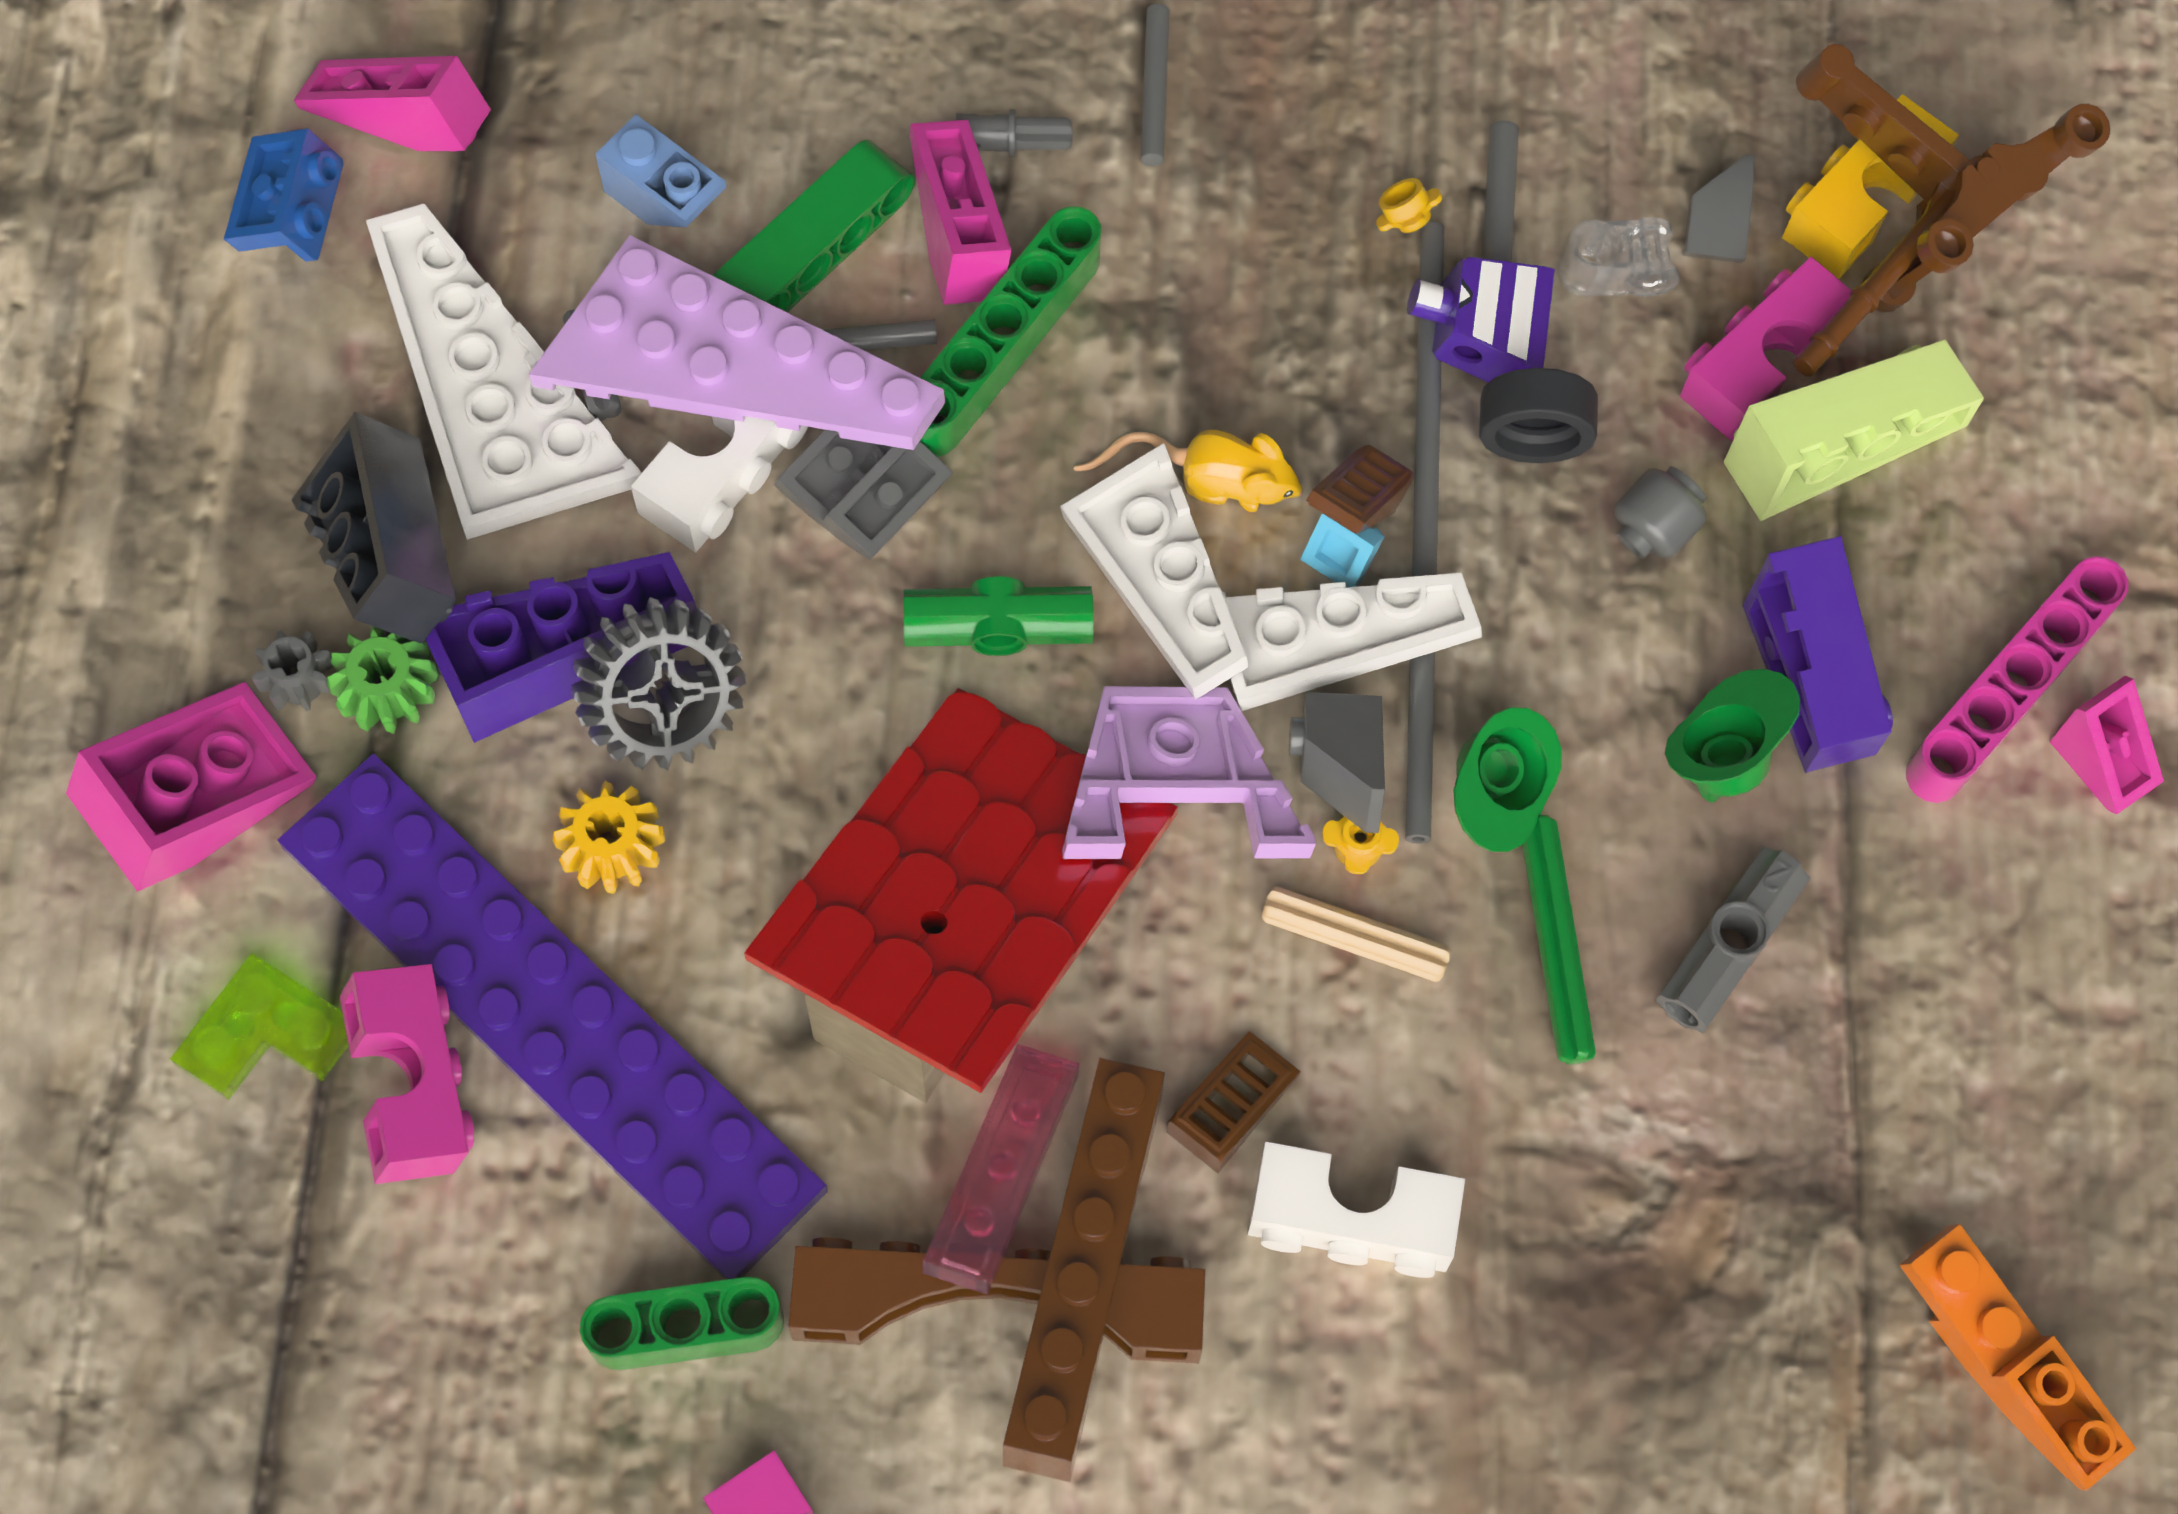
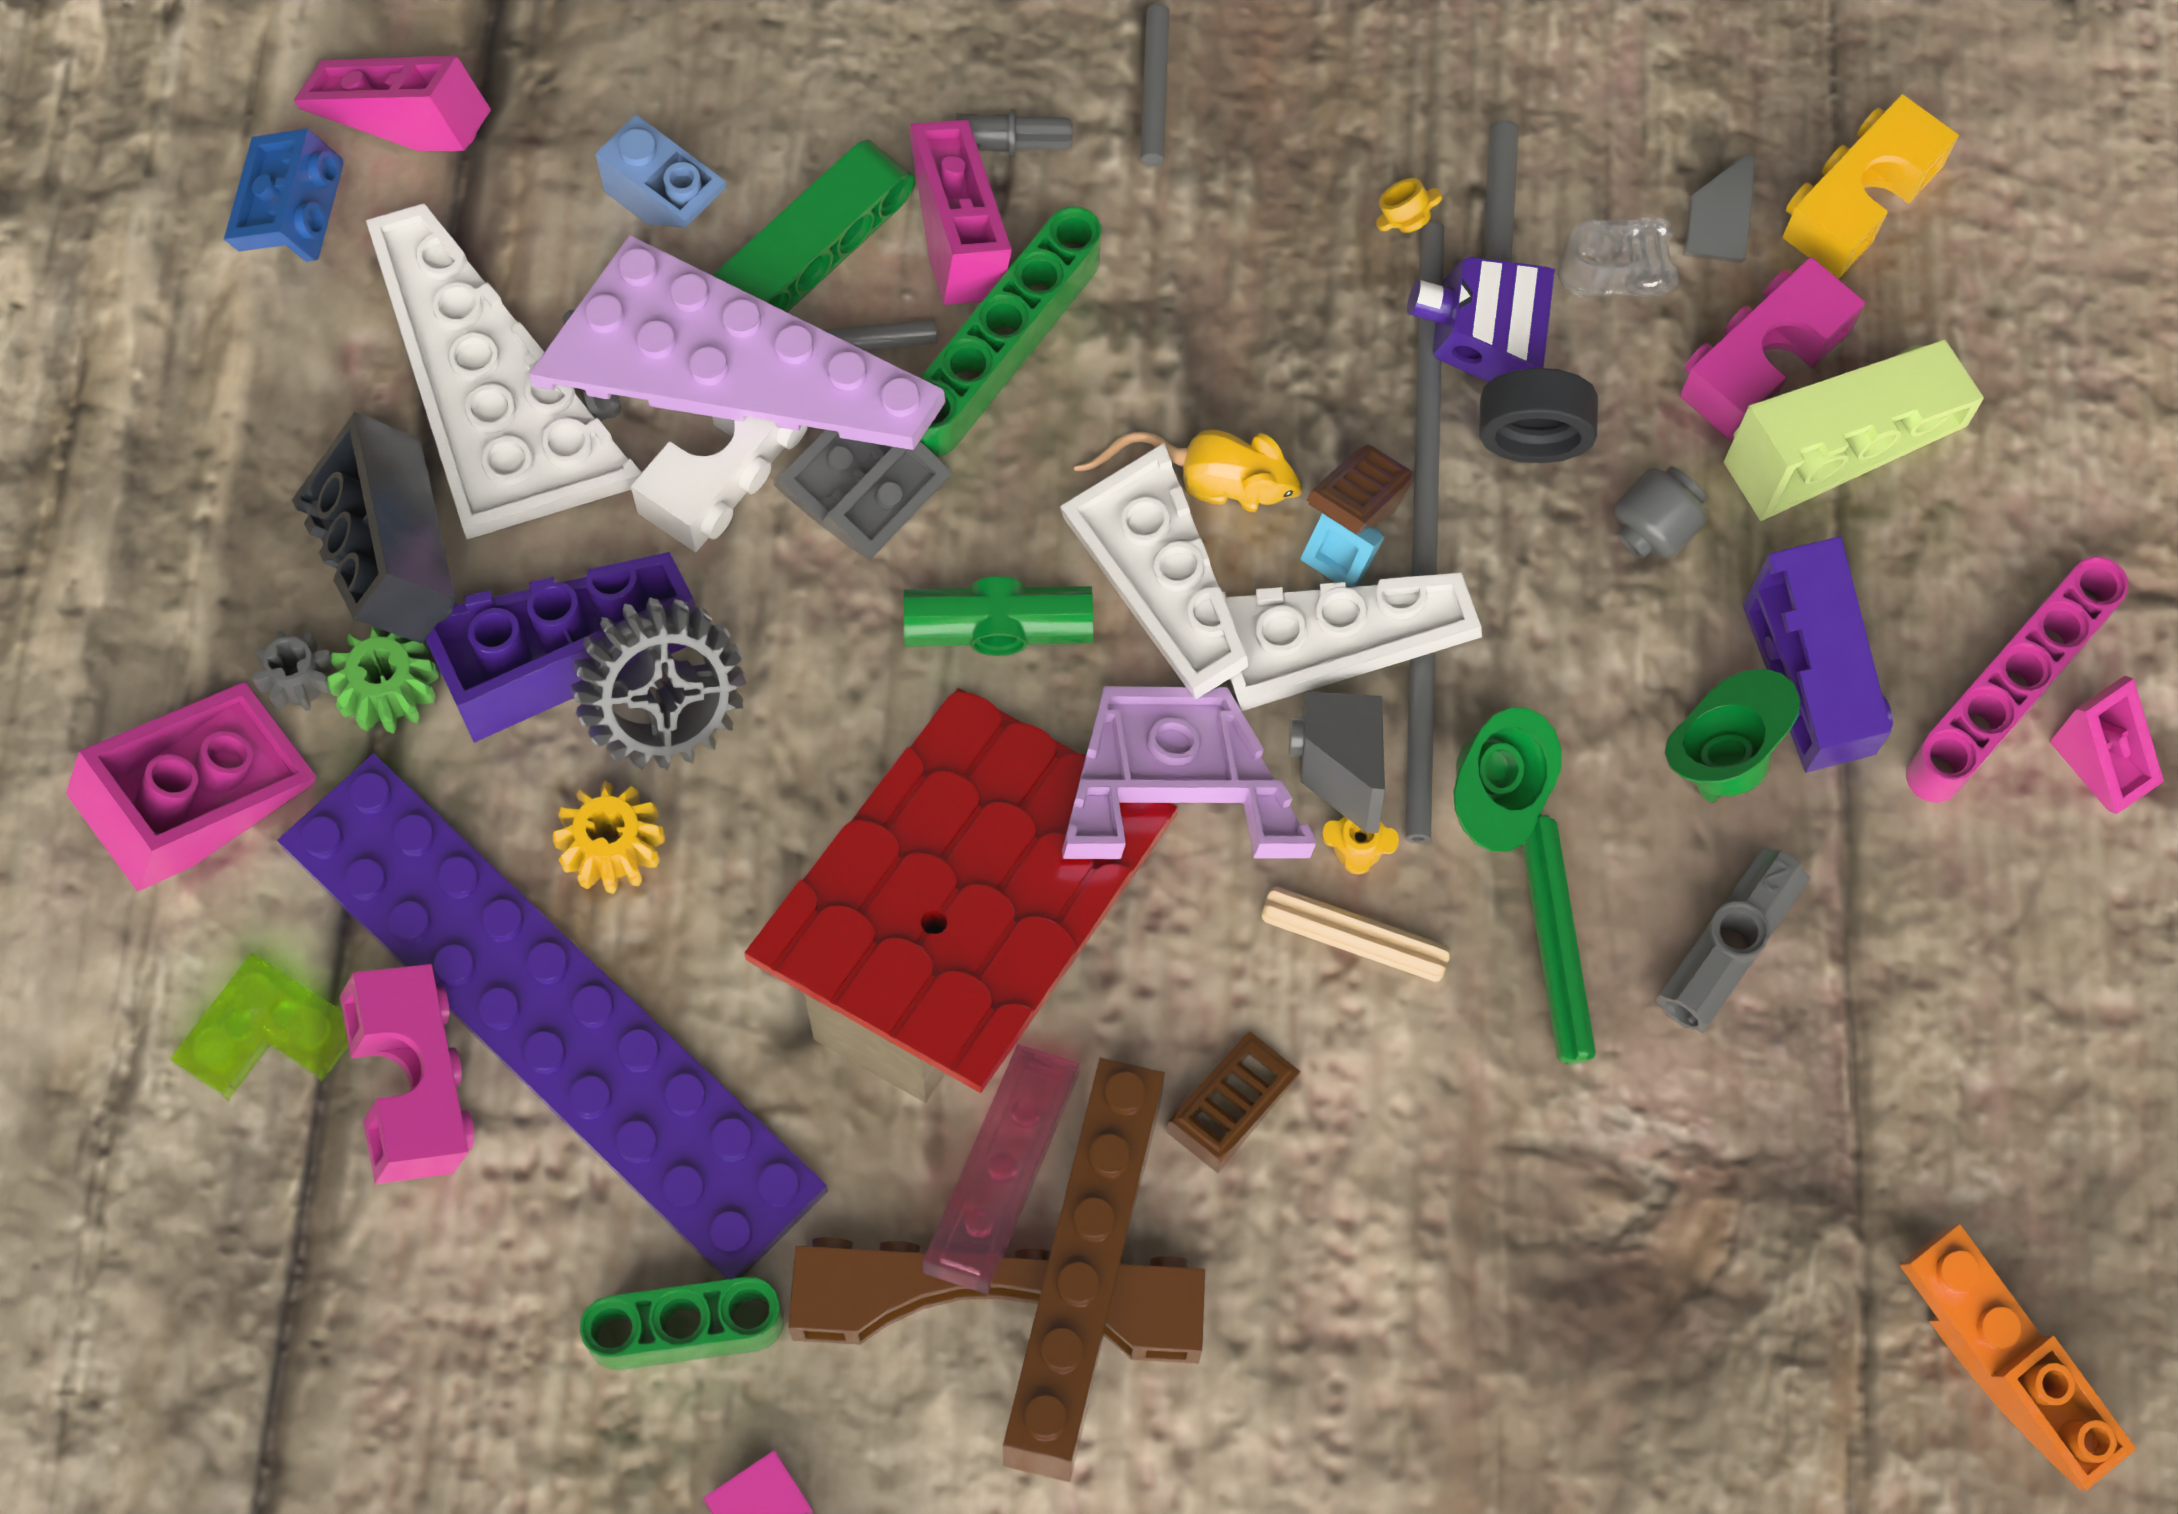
(1298, 1209): white arch -> none
(1956, 192): reddish brown piece -> none

